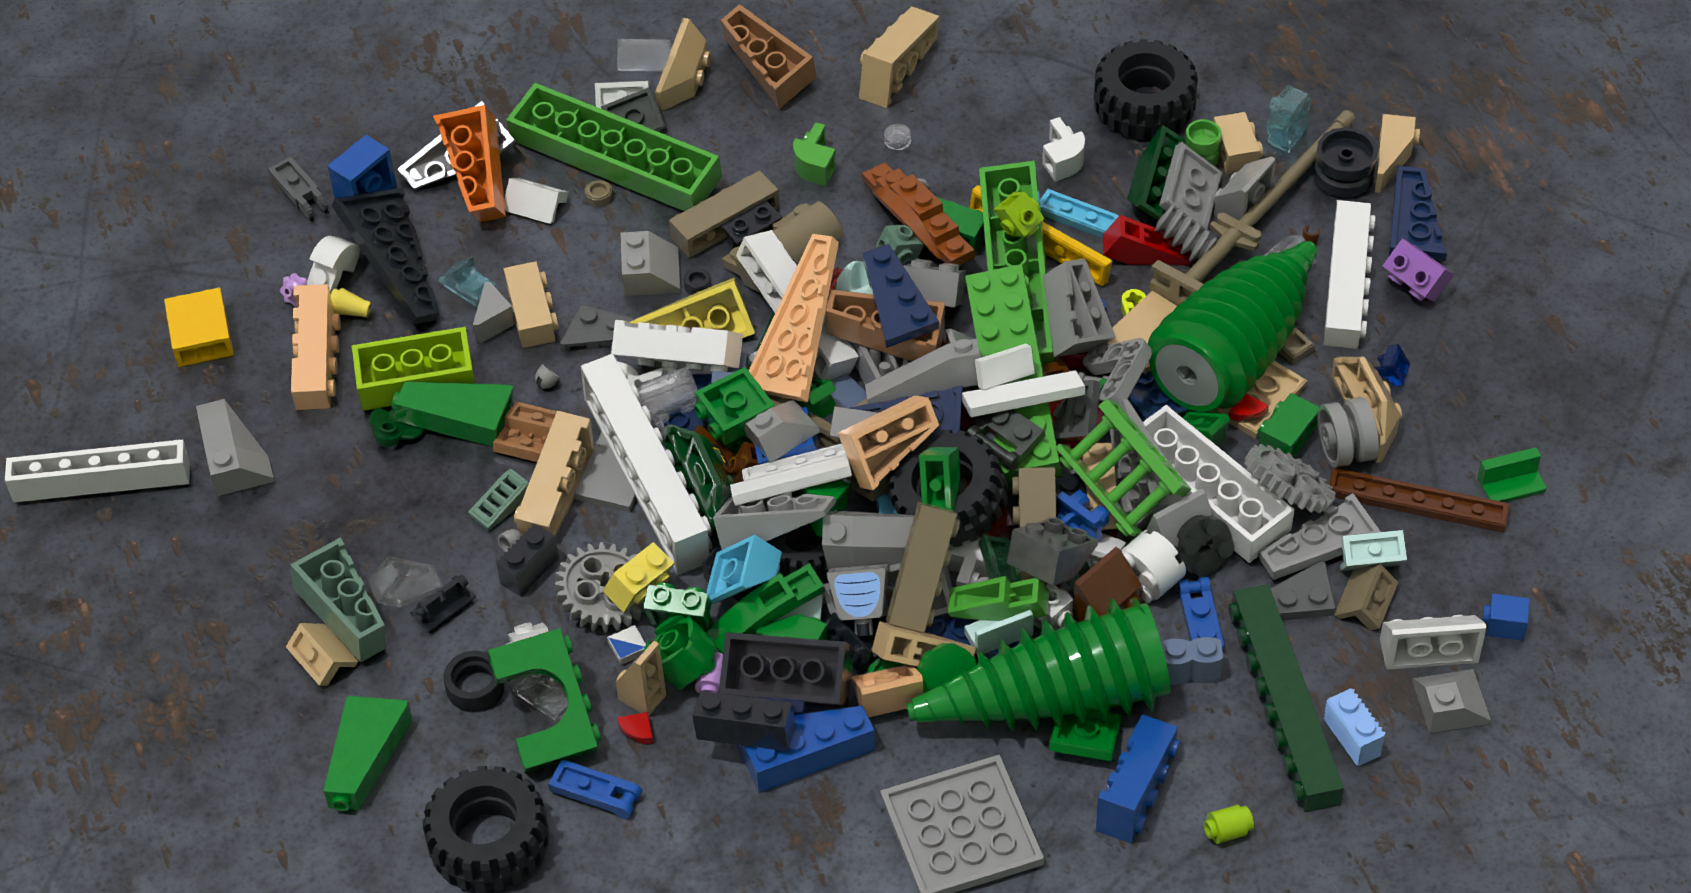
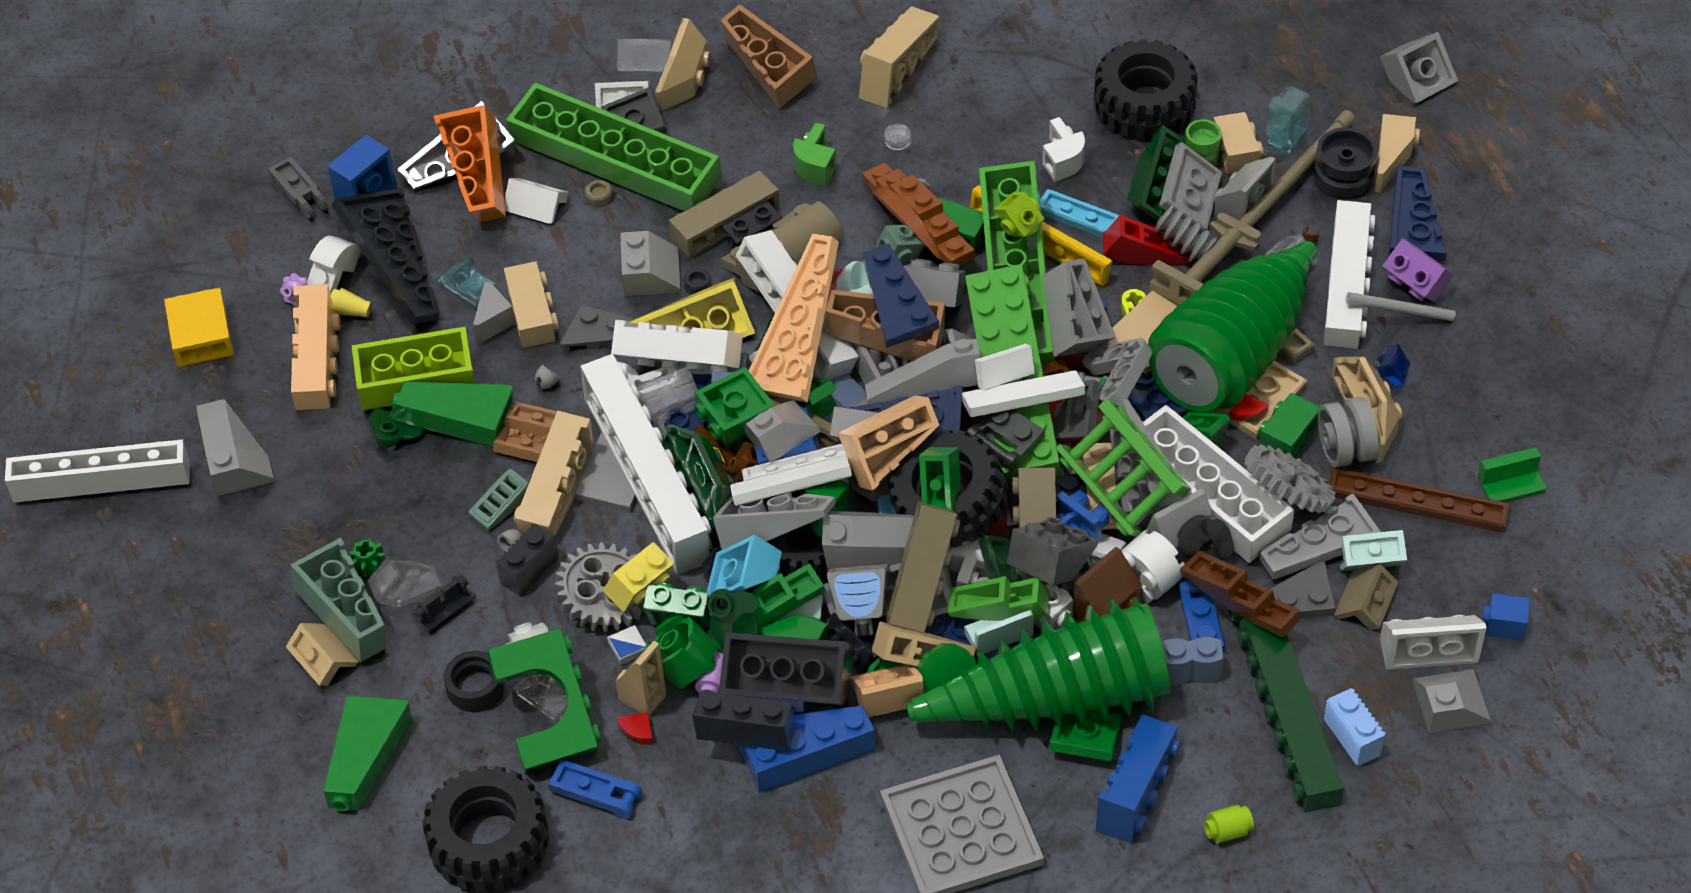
(367, 557): none -> green gear
(734, 618): none -> dark green plate
(1235, 591): none -> reddish brown slope
(1400, 306): none -> light grey bar
(1419, 67): none -> light grey slope

